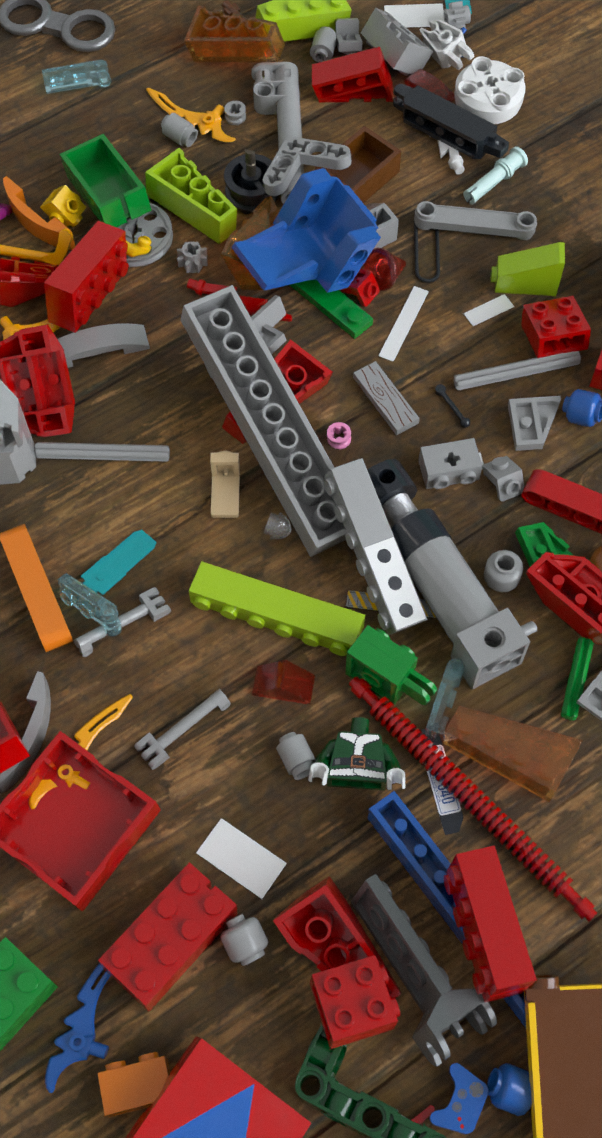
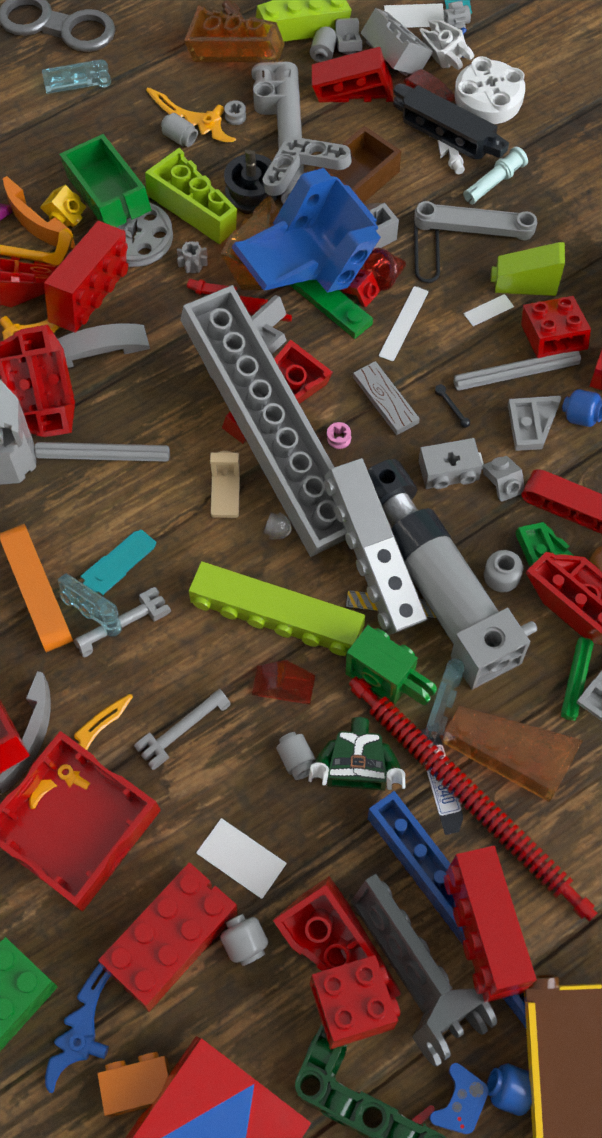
(141, 248): yellow arm -> none

